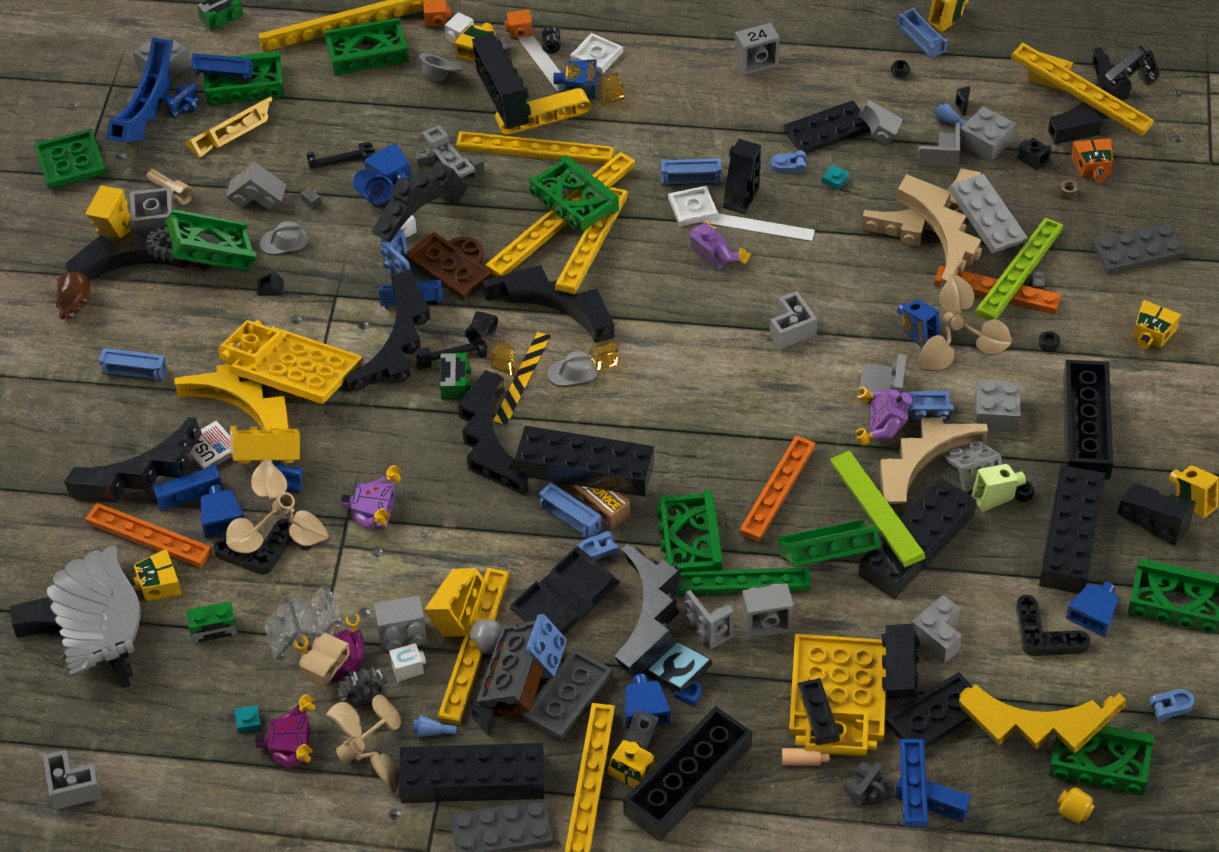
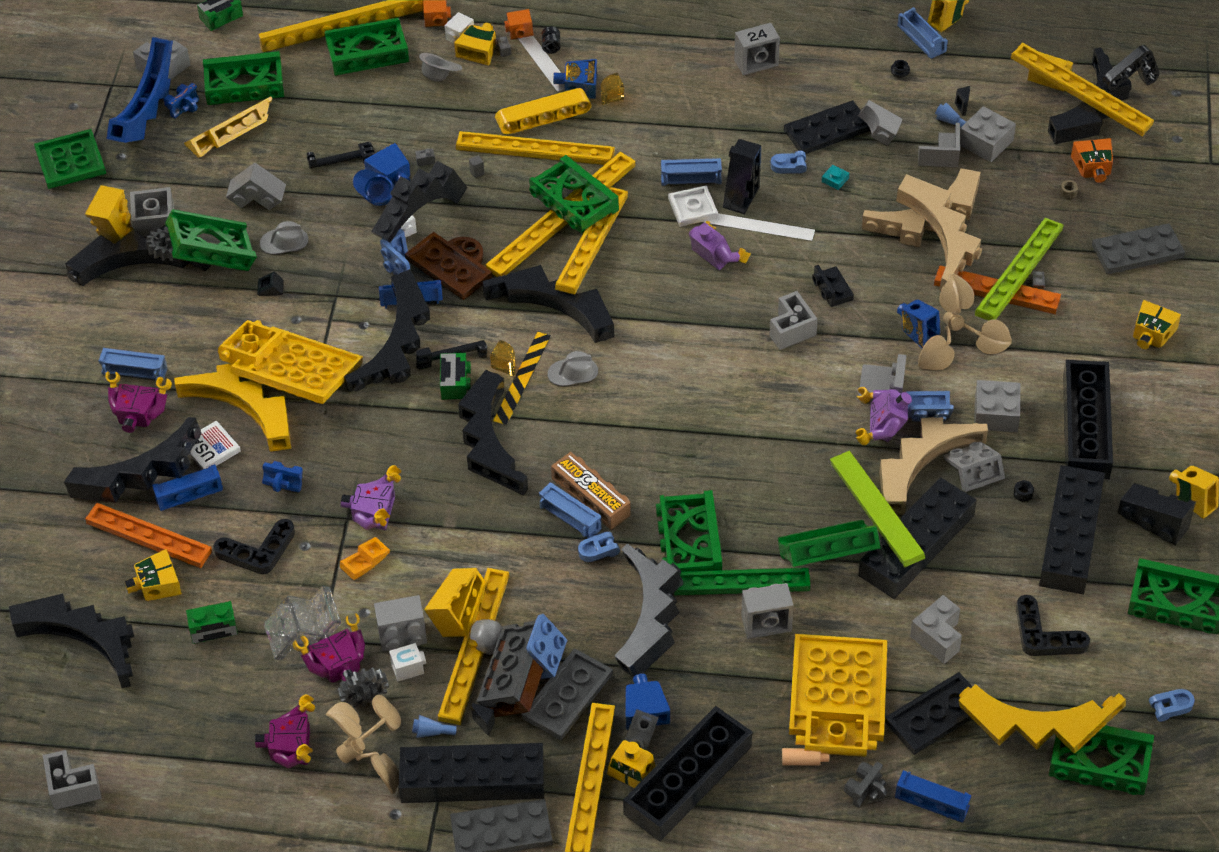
(72, 293): reddish brown piece -> none
(94, 609): light grey animal -> none
(136, 404): none -> magenta torso
(178, 188): tan piece -> none
(218, 511): blue torso -> none
(222, 65): blue container -> none
(247, 719): teal plate -> none
(264, 444): yellow wedge -> none
(269, 481): tan plant -> none
(310, 198): flat silver piece -> none
(324, 659): tan brick -> none
(366, 558): none -> light orange slope
(445, 152): light grey slope -> none
(481, 326): black piece -> none
(501, 81): black brick -> none
(566, 592): black piece -> none
(584, 460): black brick -> none
(597, 48): white tile -> none
(604, 355): clear yellow brick -> none
(679, 667): tile -> none
(691, 695): blue tile -> none
(711, 628): light grey bracket -> none
(777, 489): orange plate -> none
(818, 711): black tile -> none
(832, 286): none -> black bracket
(900, 661): black wedge -> none
(913, 783): blue tile -> none
(987, 213): light grey bracket -> none
(996, 486): yellowish green torso -> none
(1034, 153): black brick -> none
(1049, 341): black tile -> none
(1075, 805): yellow head -> none
(1094, 608): blue torso -> none

